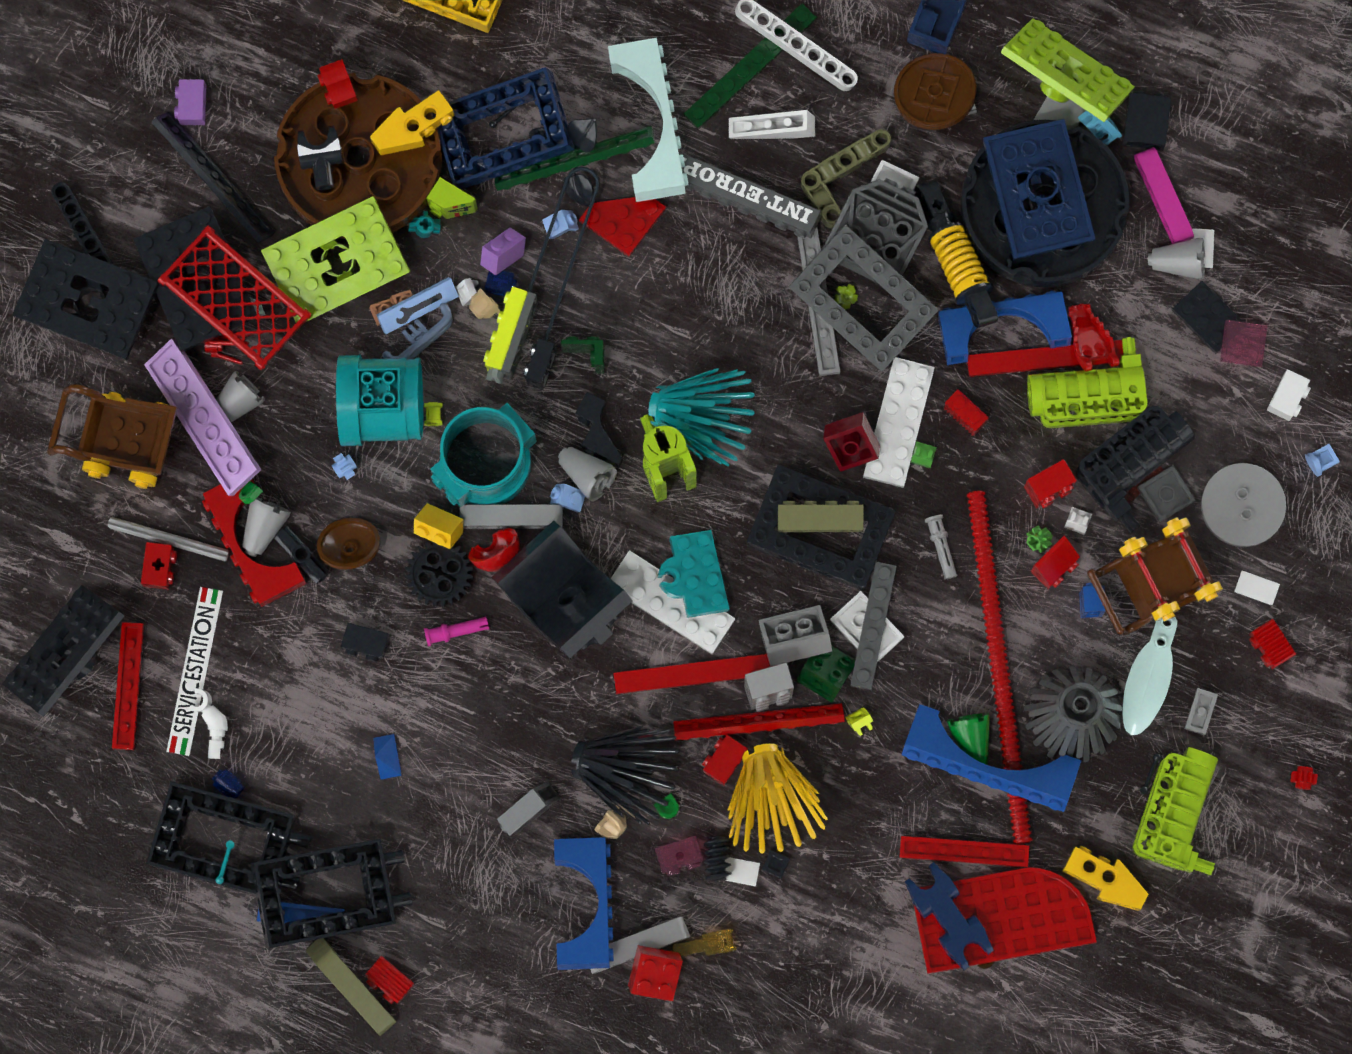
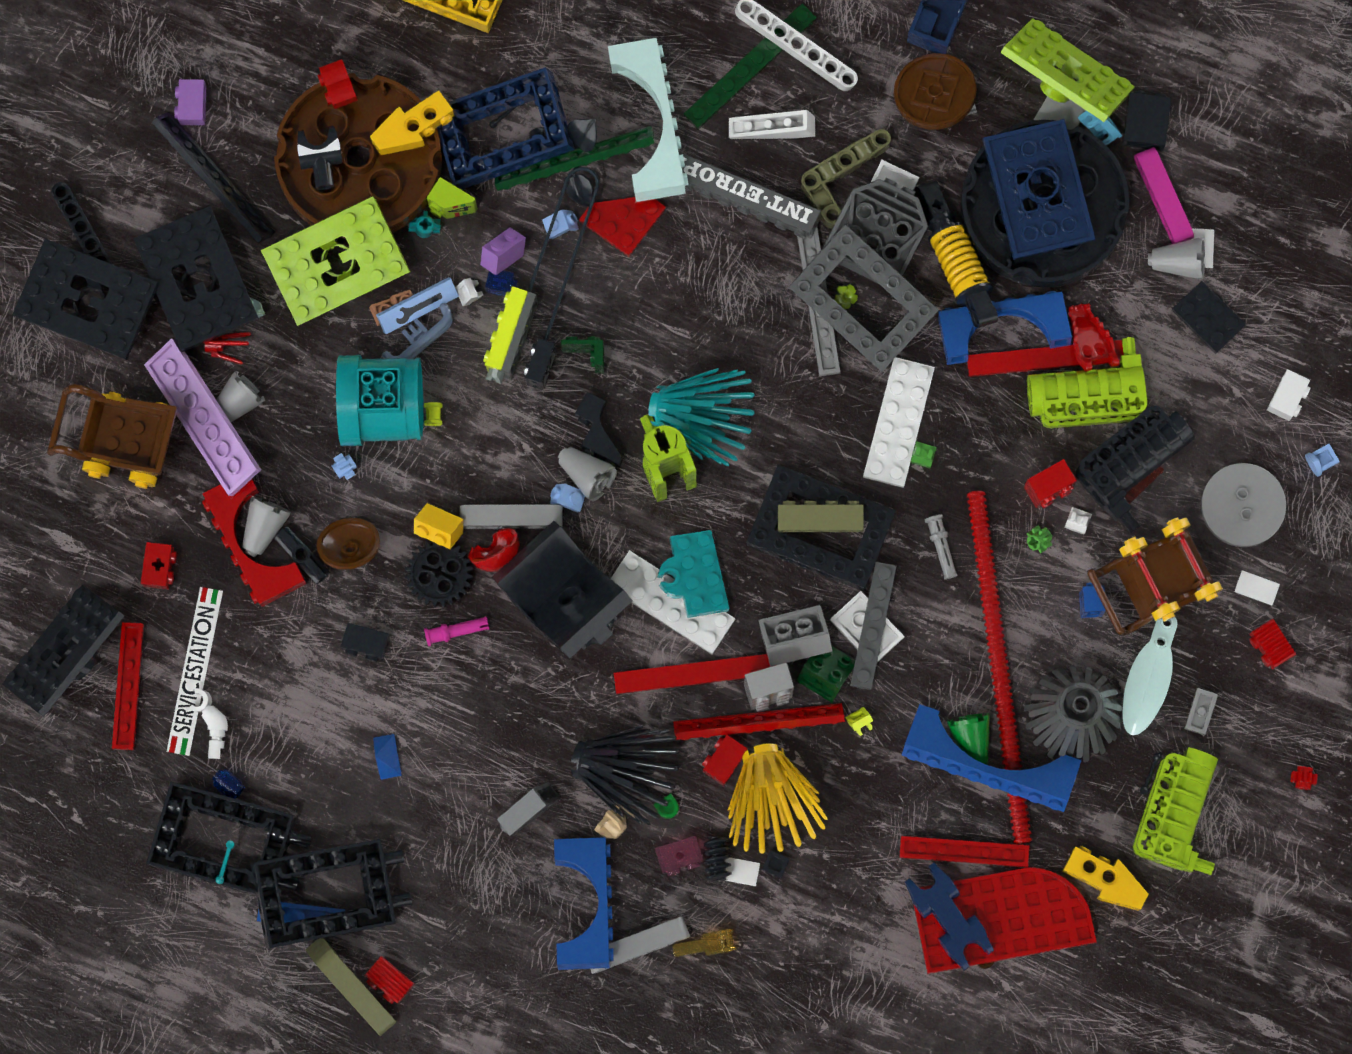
(168, 538): light grey axle -> none
(218, 324): red door -> none
(249, 493): green tile -> none
(483, 305): tan piece -> none
(495, 494): teal cylinder -> none
(655, 973): red brick -> none
(851, 441): dark red brick -> none
(965, 412): red brick -> none
(1056, 563): red slope -> none
(1166, 494): dark grey plate -> none
(1243, 343): clear pink tile -> none

